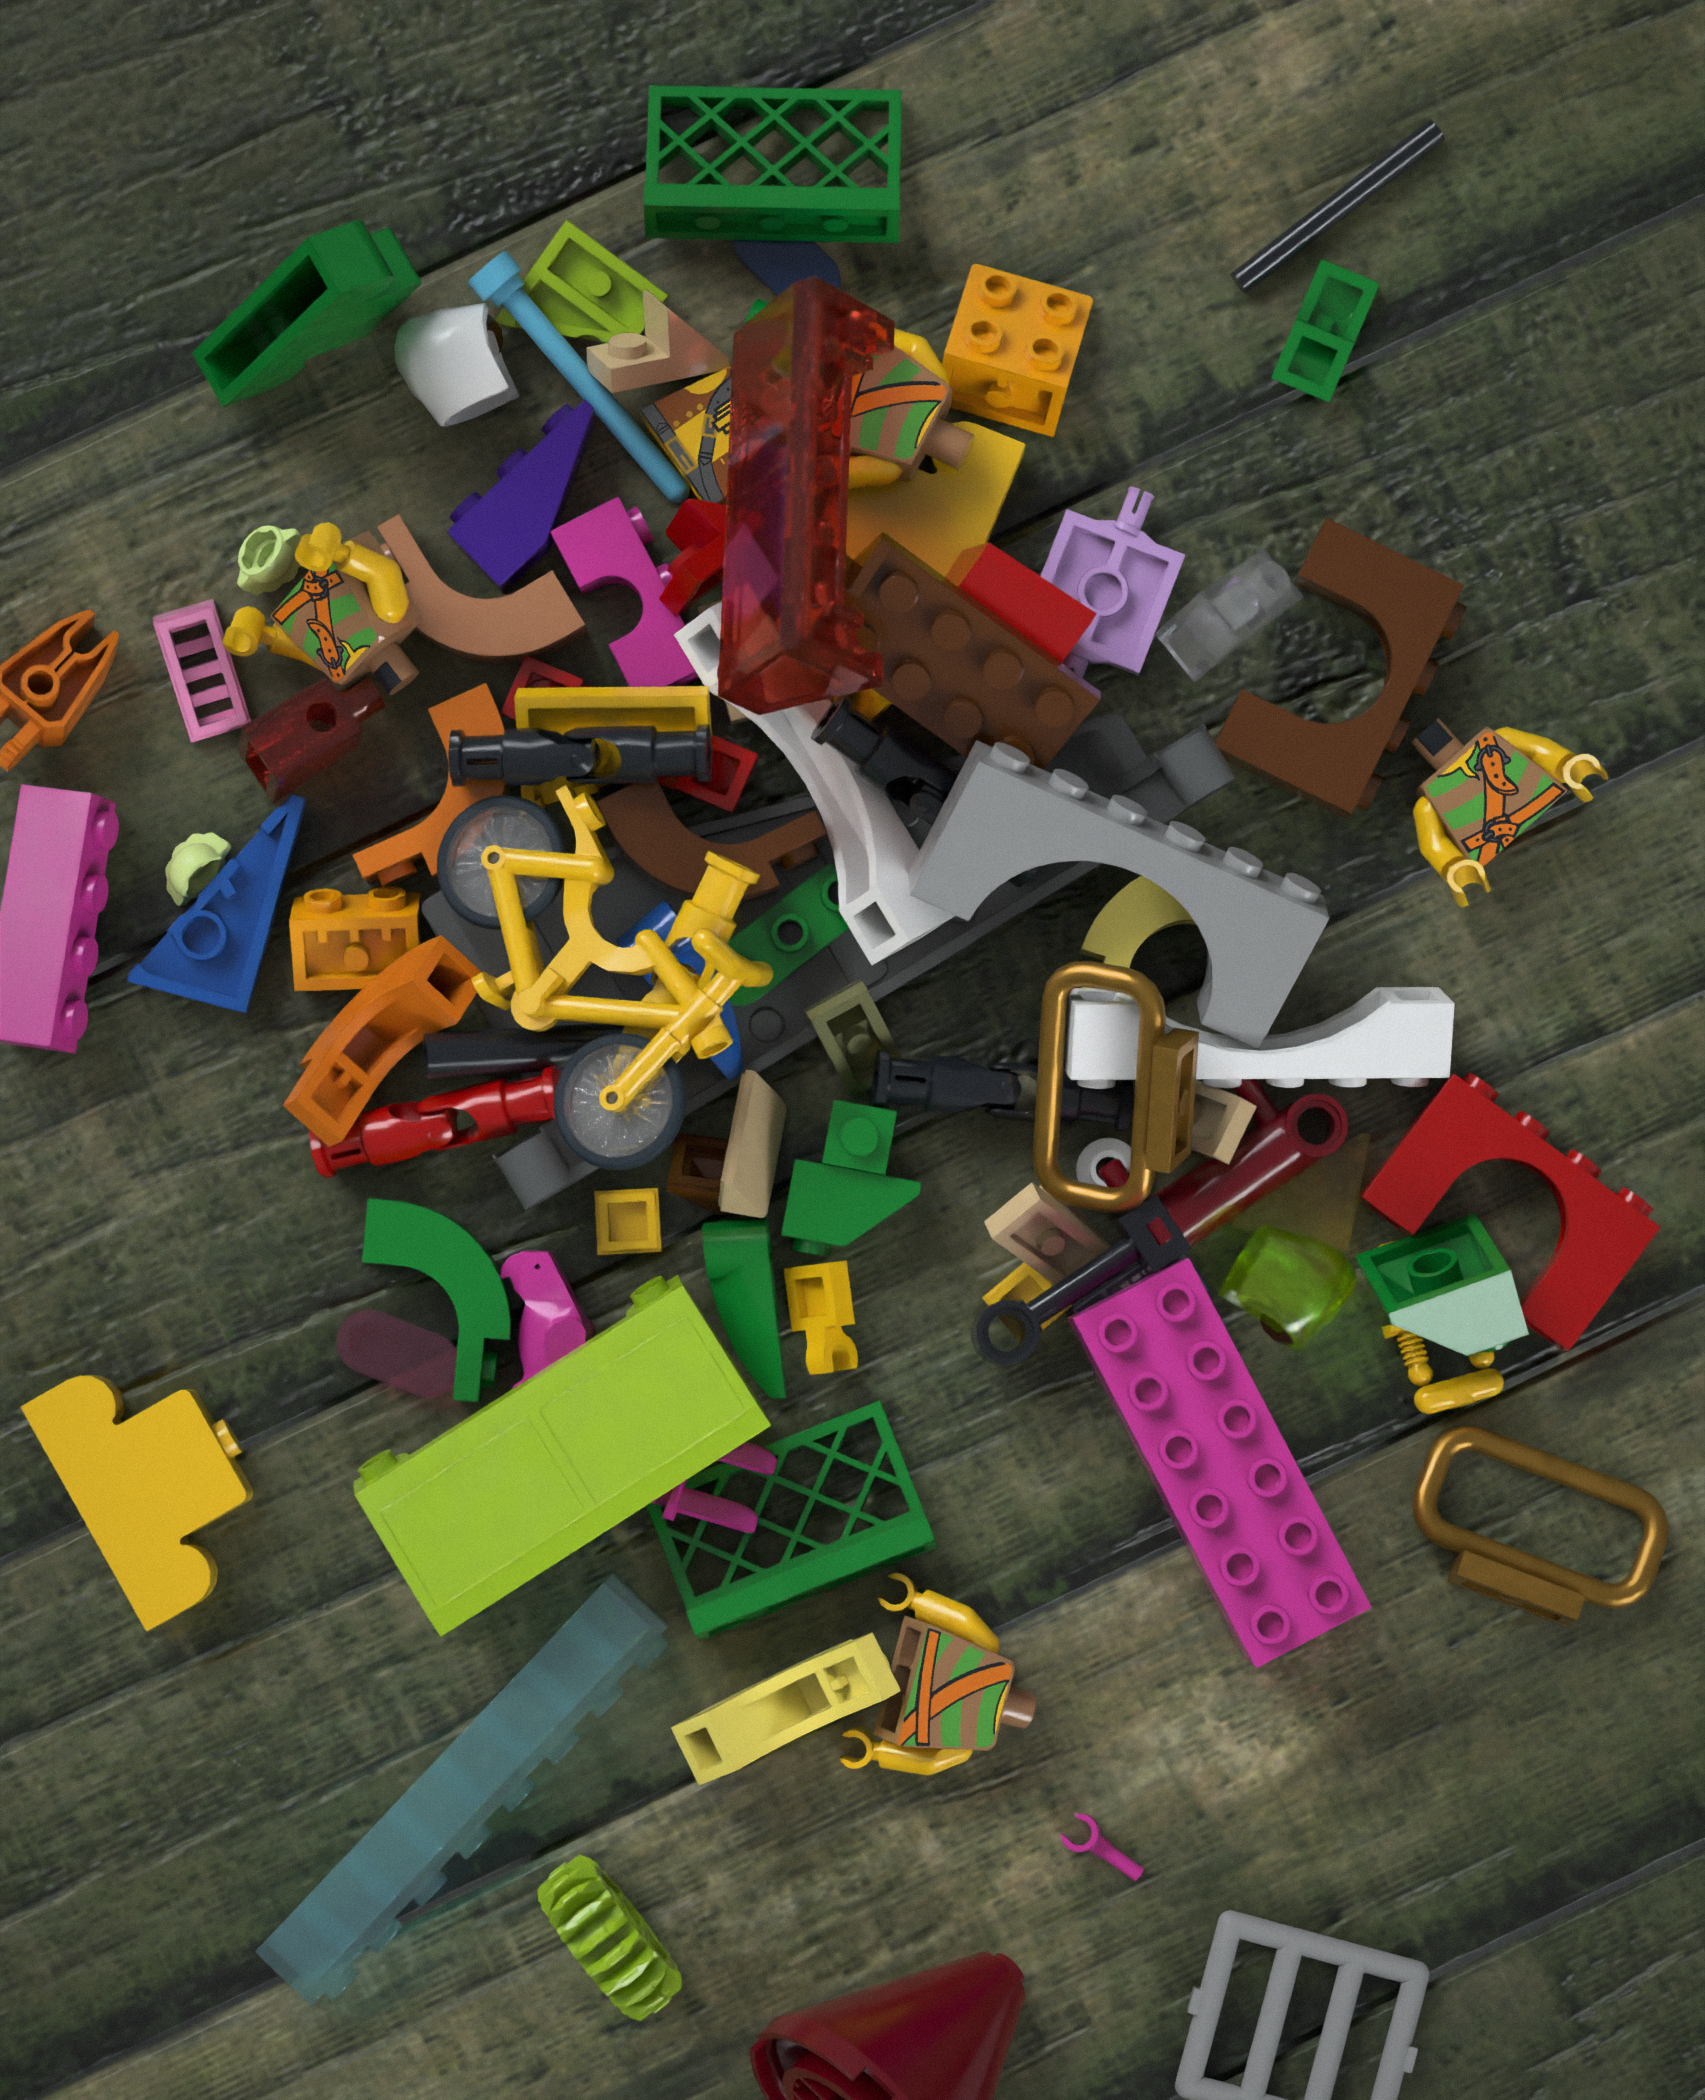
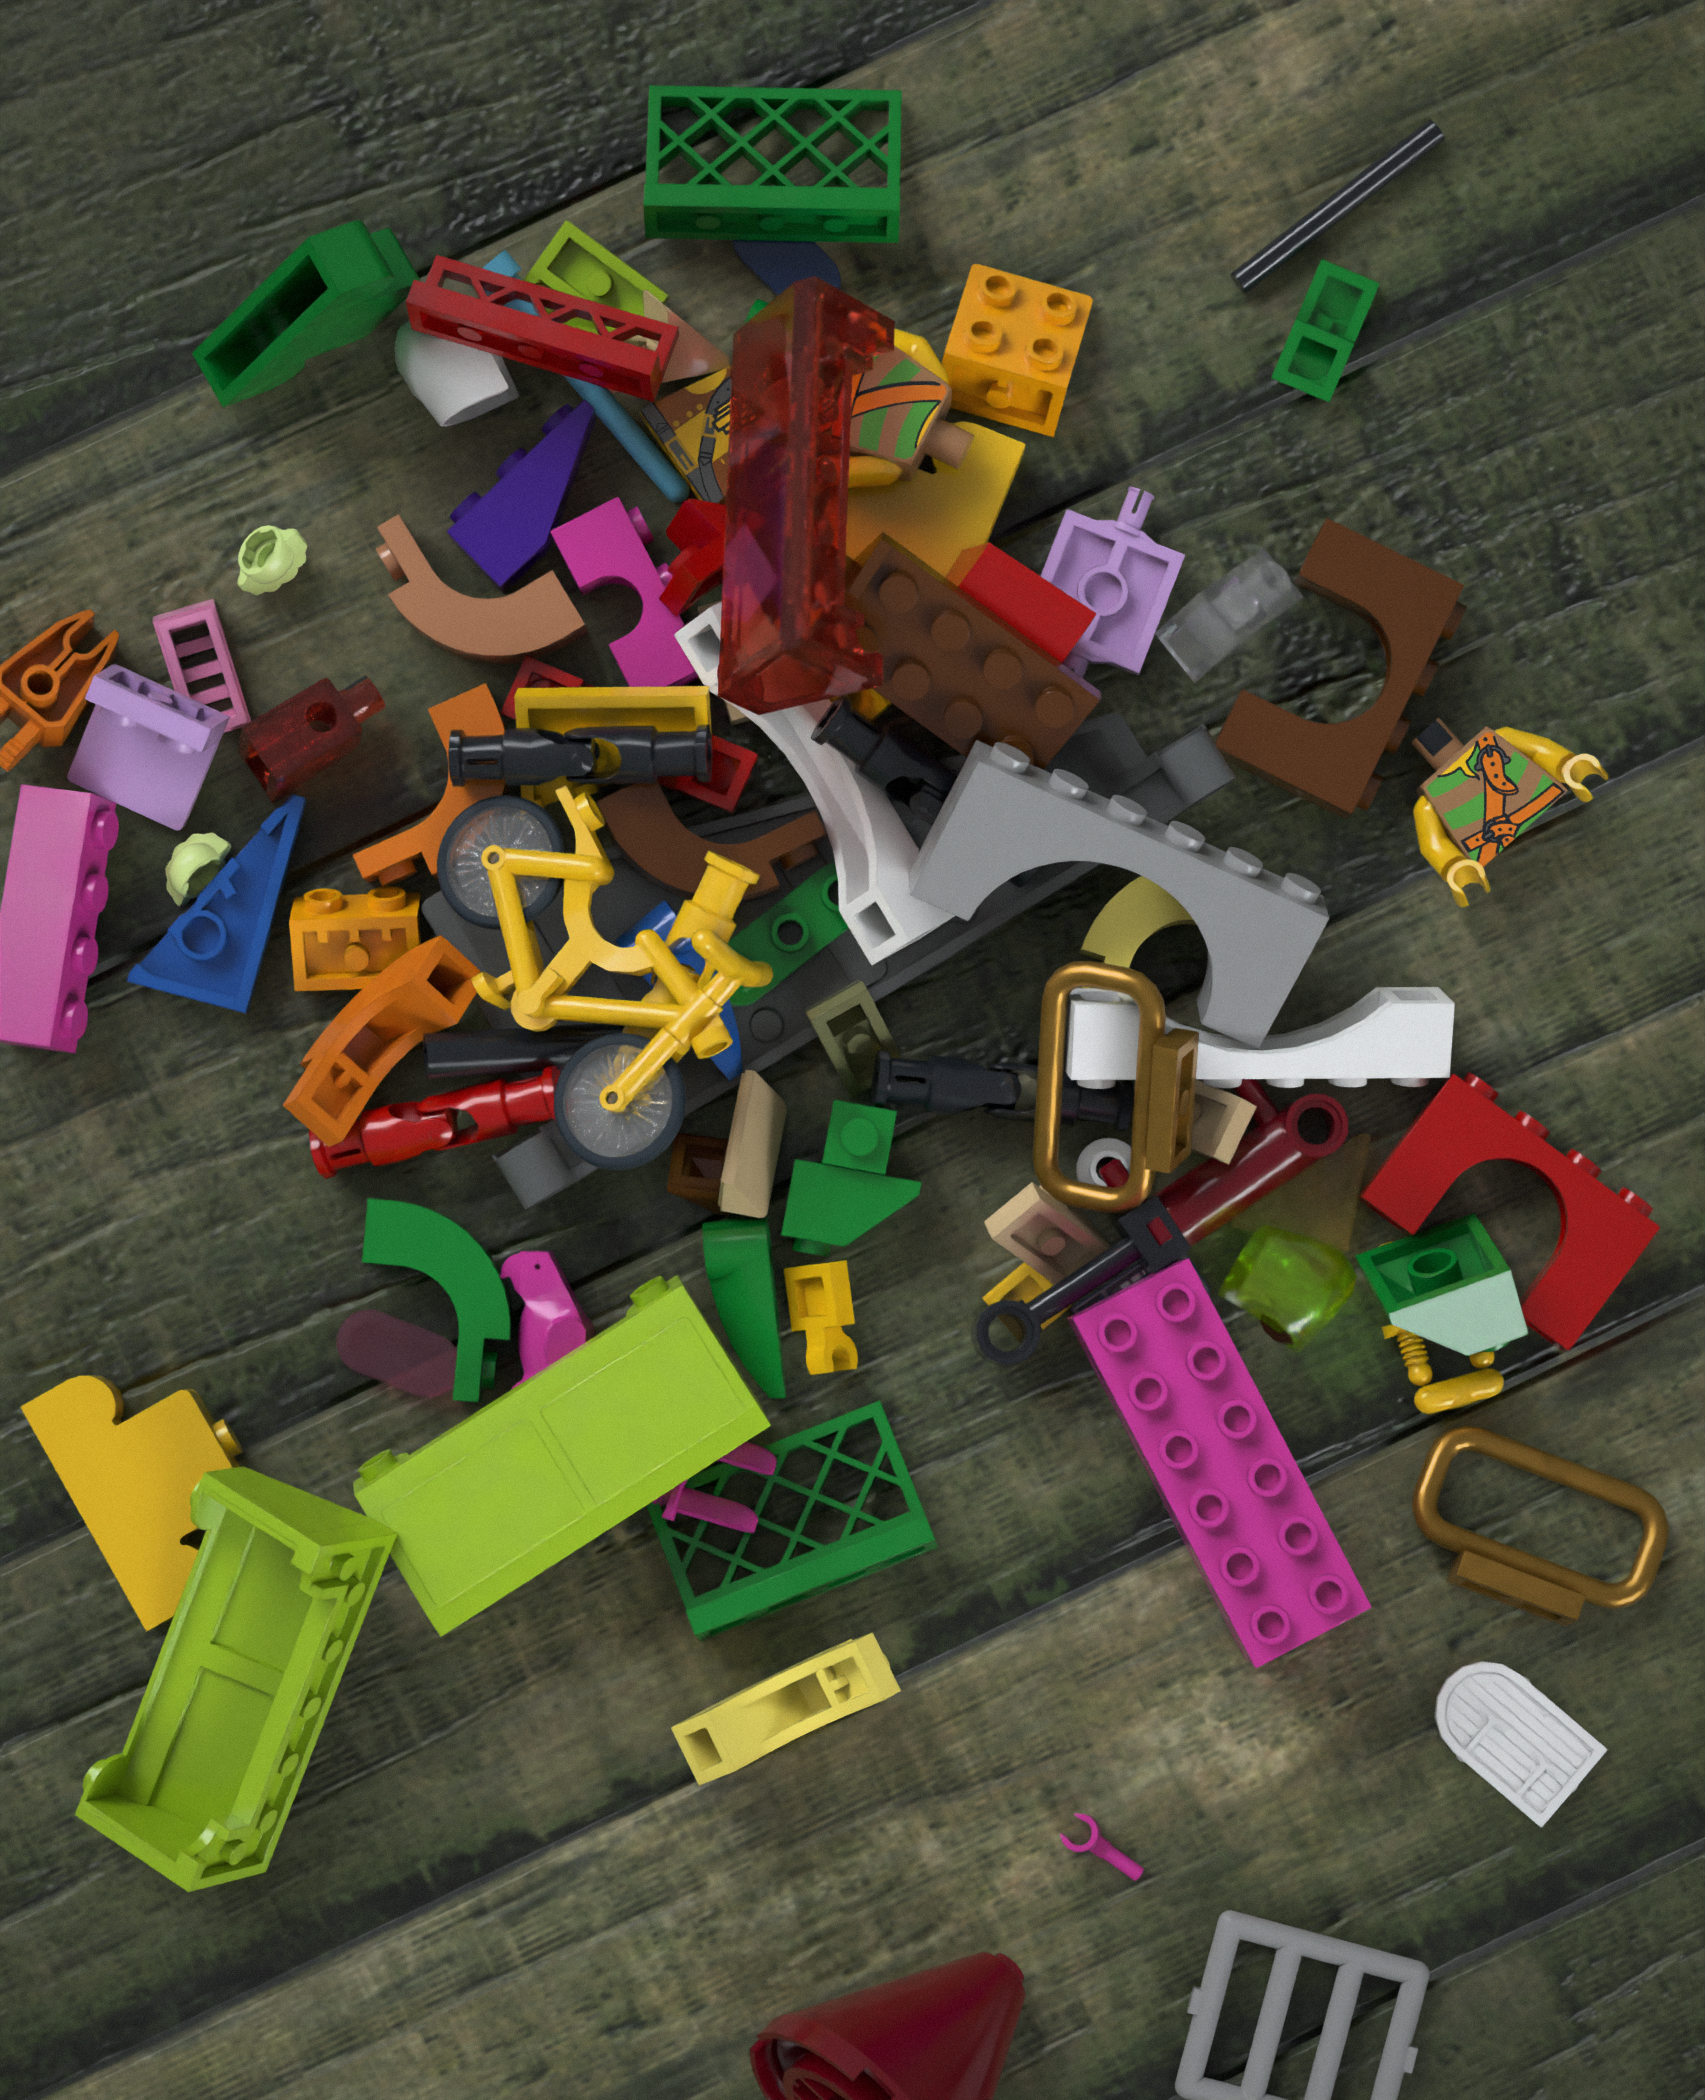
(146, 746): none -> lavender bracket
(239, 1680): none -> lime windscreen
(341, 614): torso -> none
(463, 1789): clear light blue brick -> none
(542, 338): none -> red fence
(609, 1938): lime gear -> none
(628, 1221): yellow tile -> none
(950, 1689): torso -> none
(1514, 1737): none -> white window

